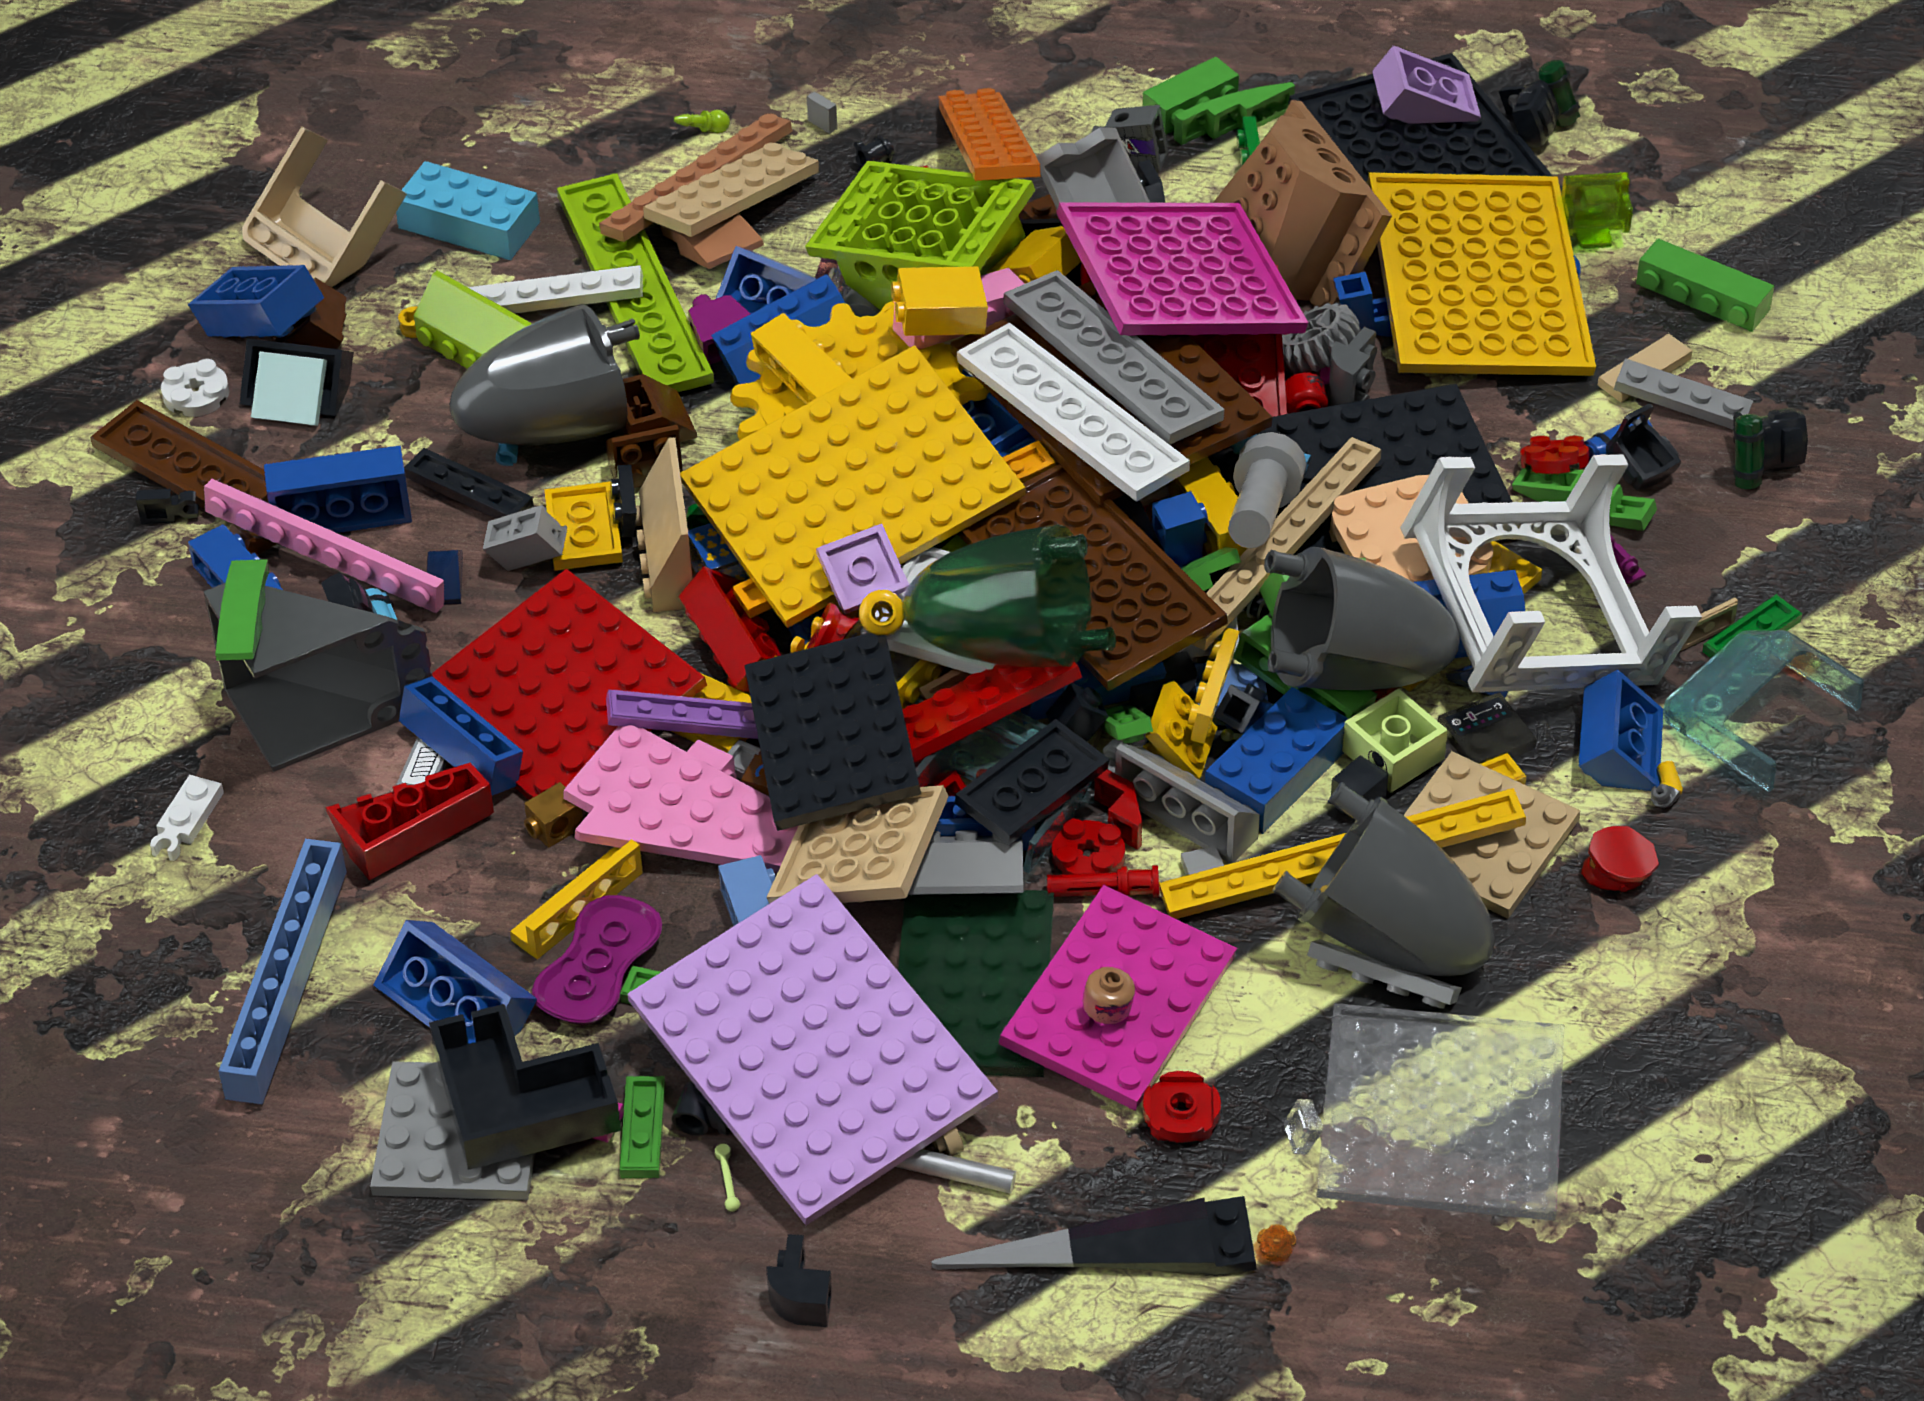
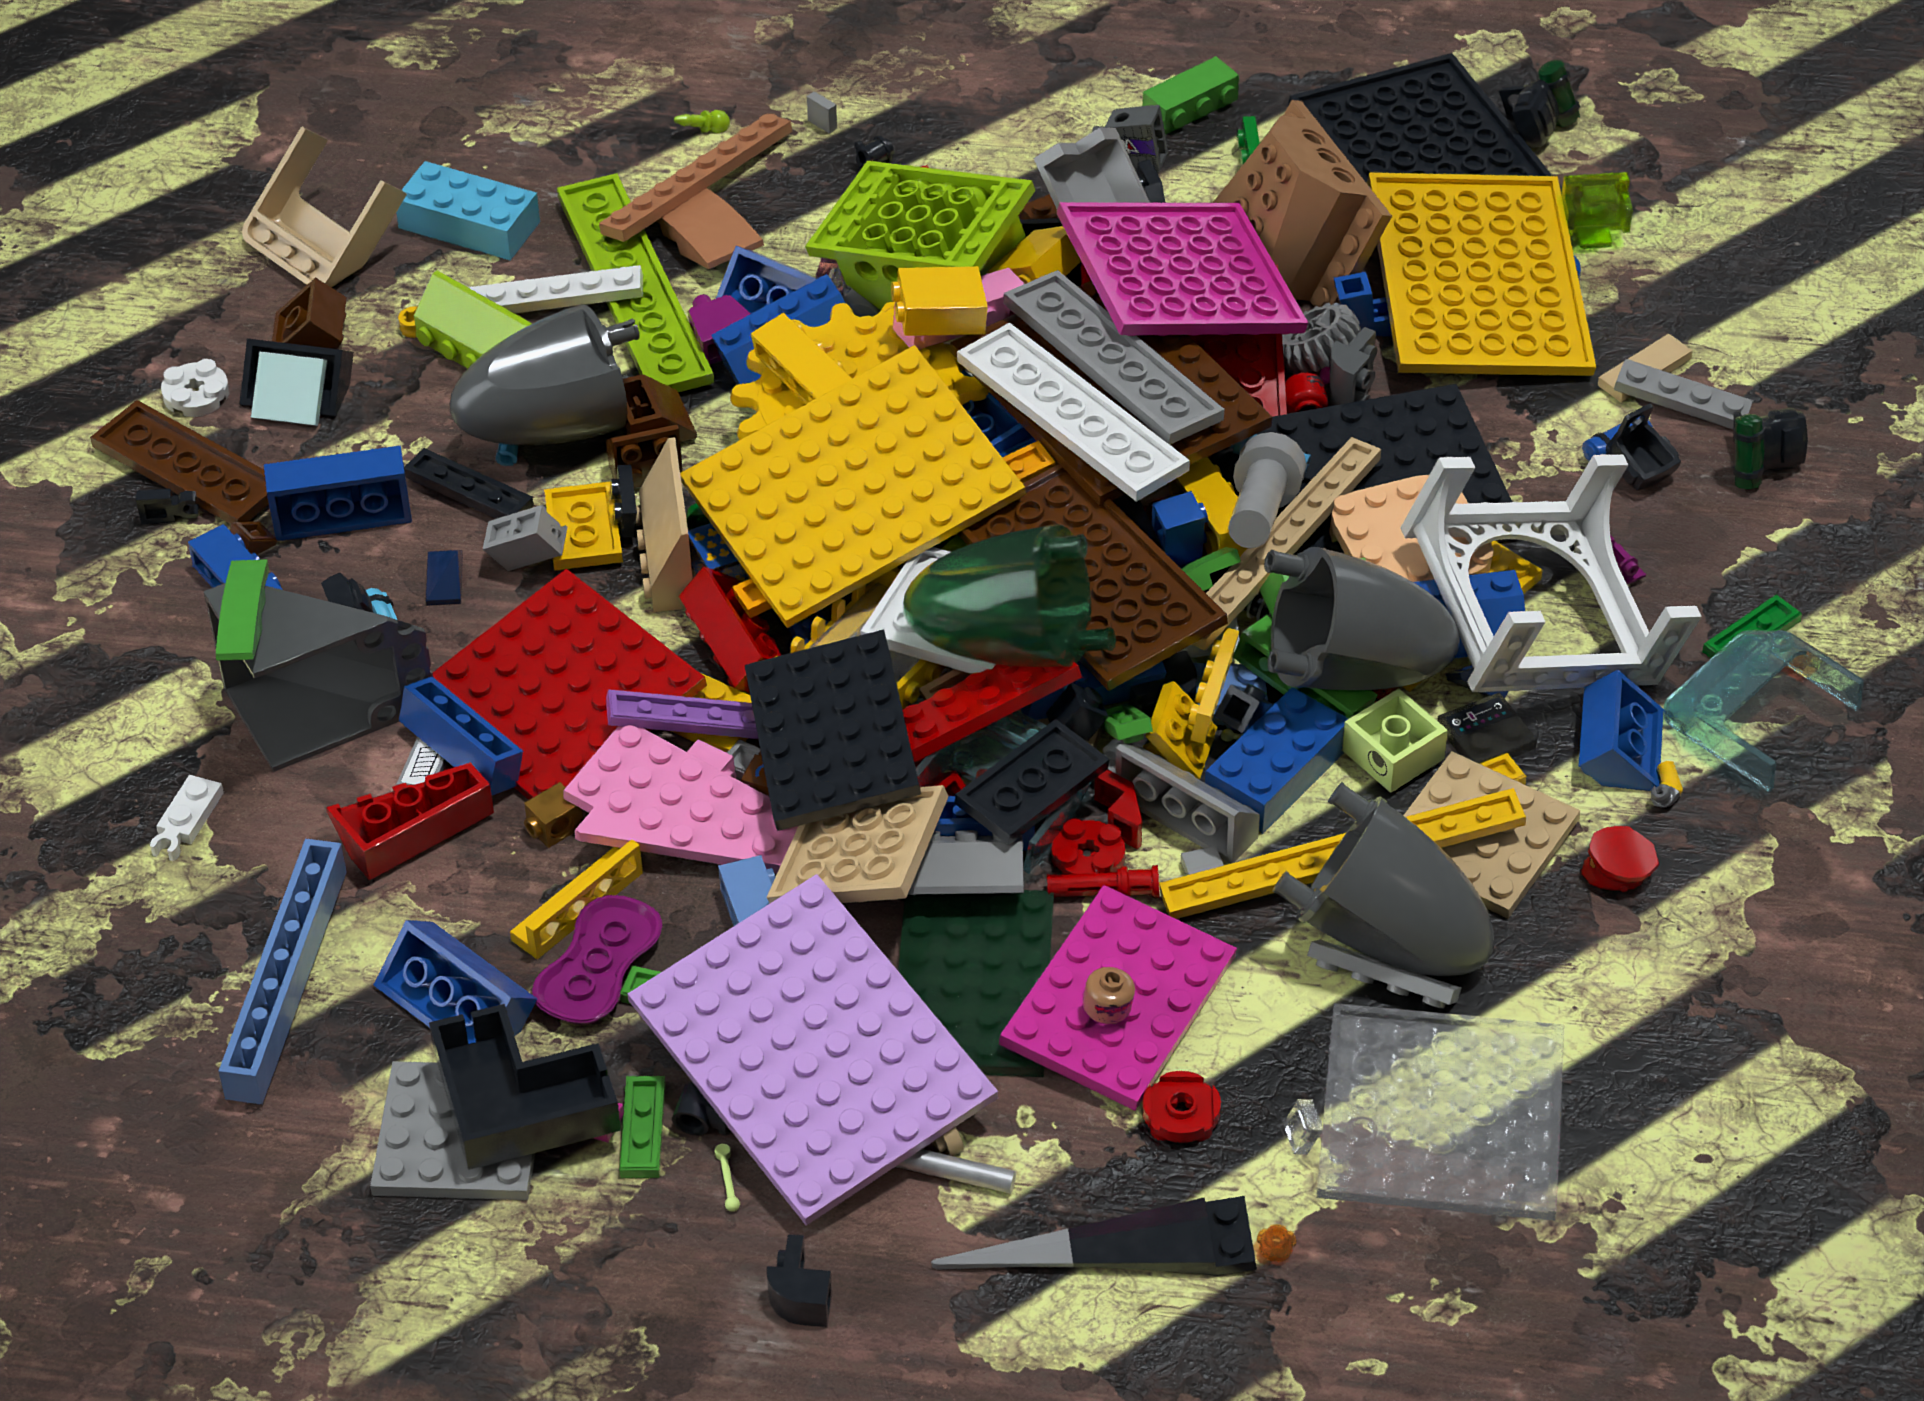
(256, 301): blue brick -> none
(324, 546): bright pink plate -> none
(731, 189): tan plate -> none
(832, 627): red hat -> none
(860, 566): lavender plate -> none
(877, 601): yellow head -> none
(988, 135): orange plate -> none
(1227, 112): bright green slope -> none
(1363, 779): black brick -> none
(1423, 89): lavender slope -> none
(1554, 456): red plate -> none
(1624, 510): bright green slope -> none
(1705, 284): bright green brick -> none
(1713, 622): tan slope -> none

